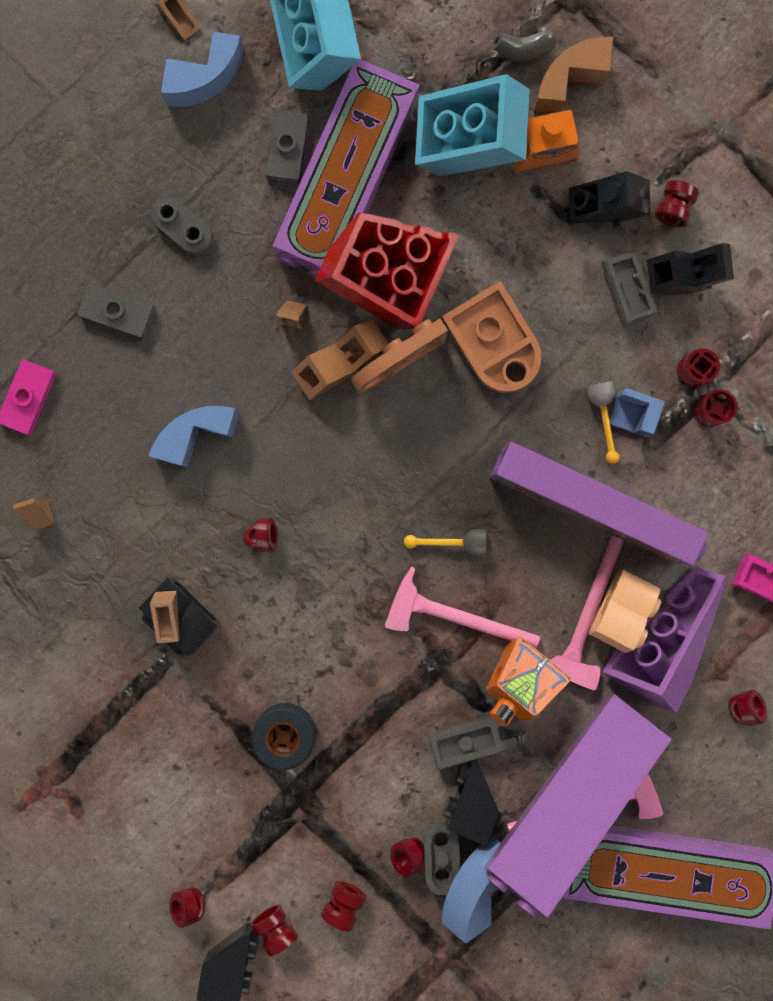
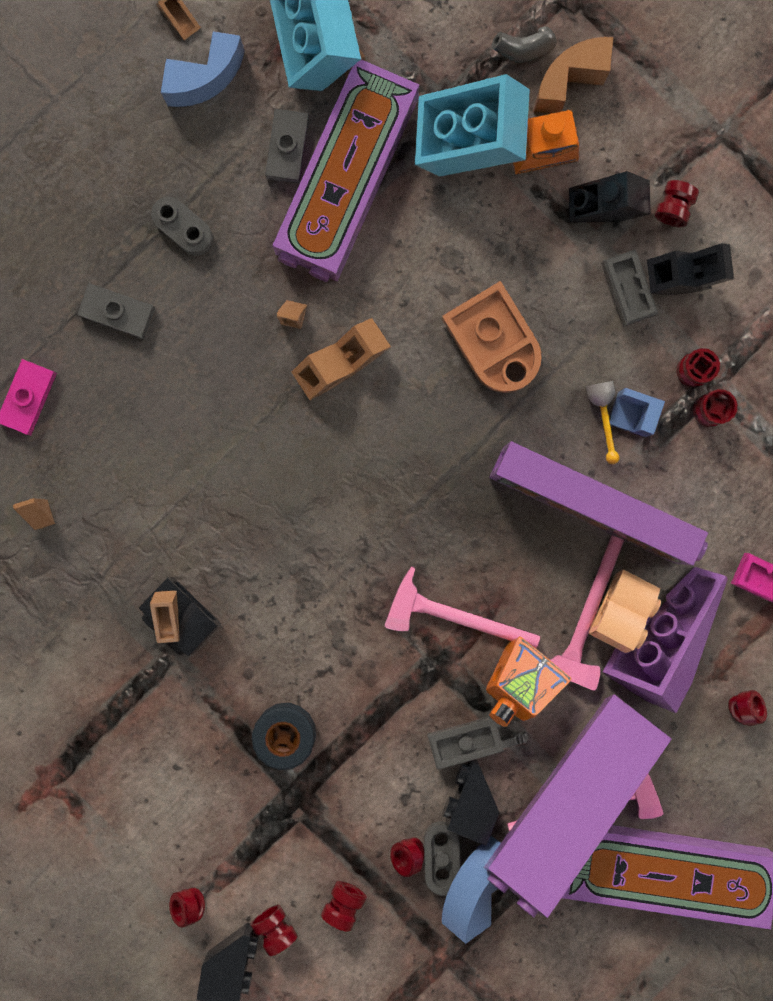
(179, 437): medium blue brick -> none
(265, 535): dark red tile -> none
(387, 267): red wedge -> none
(401, 354): nougat plate -> none
(473, 542): hinge -> none

